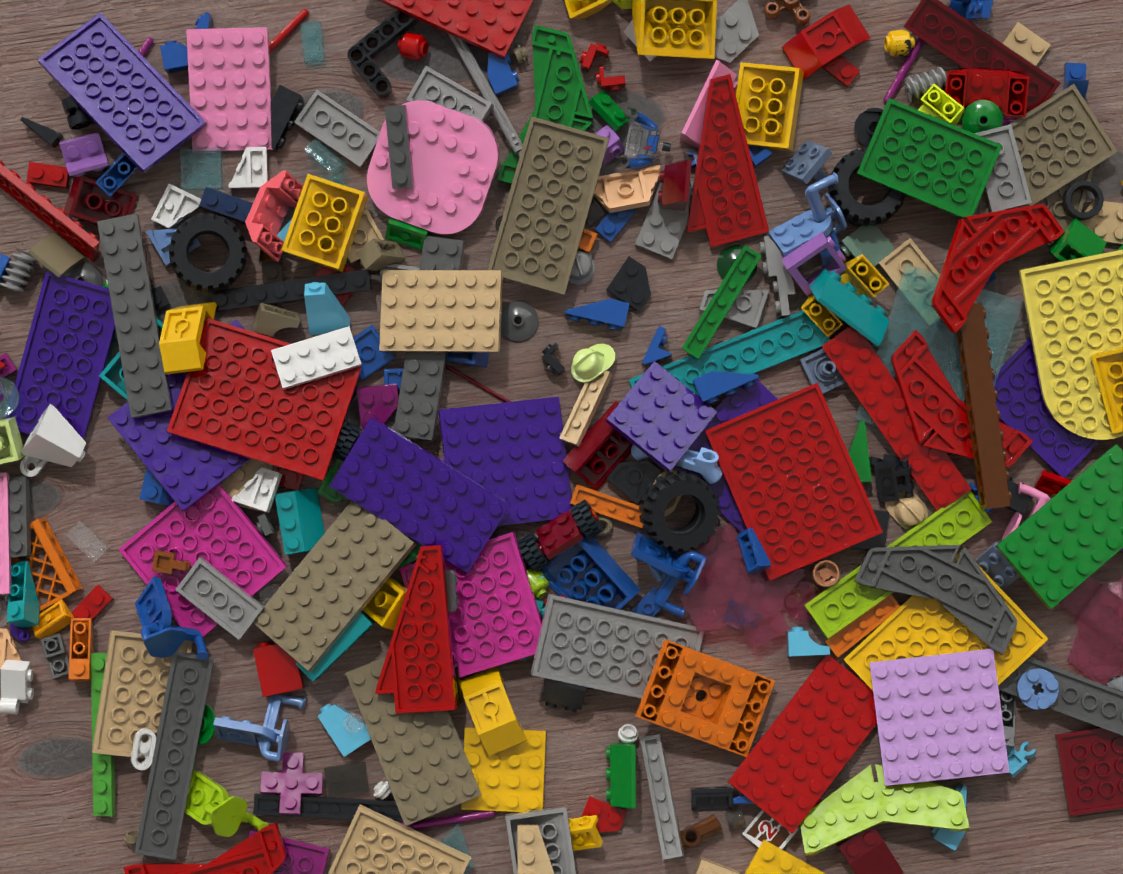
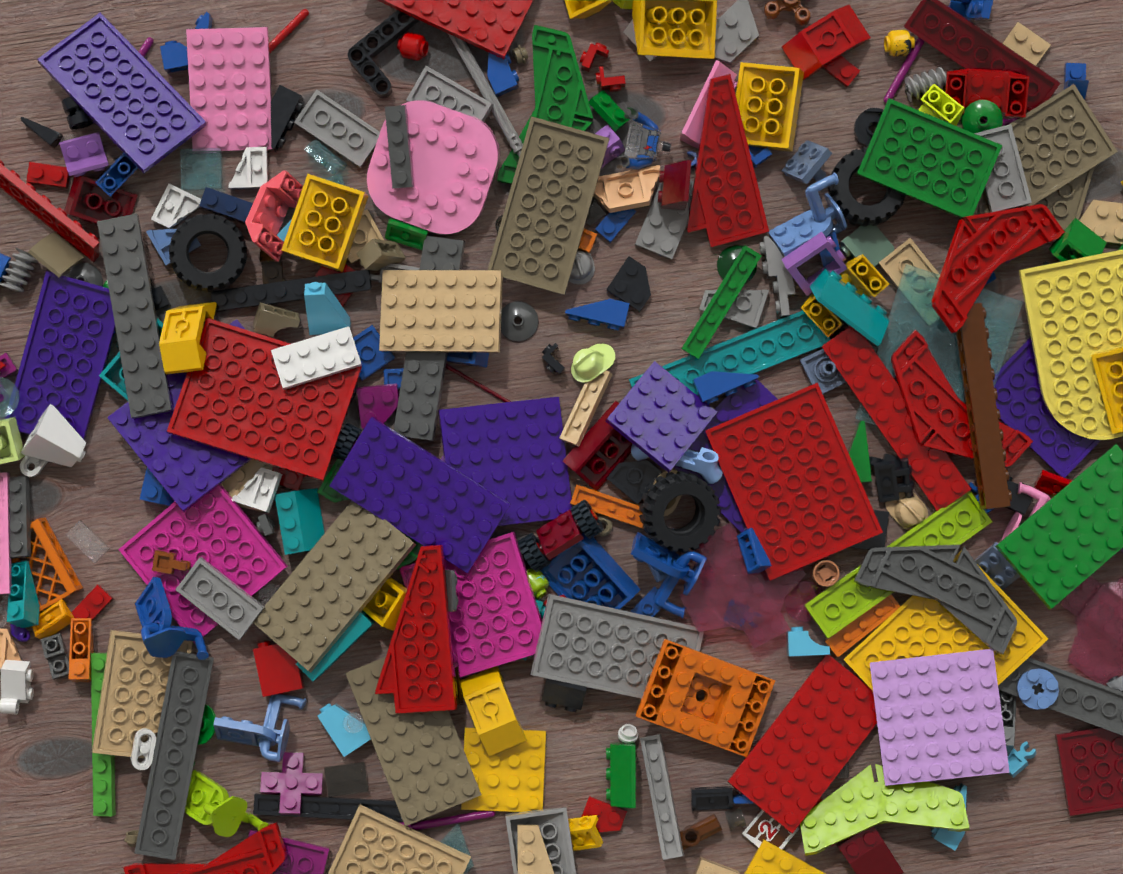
(312, 42): clear light blue plate -> none
(382, 790): white plate -> none
(655, 353): blue slope -> none
(1096, 191): black tyre -> none

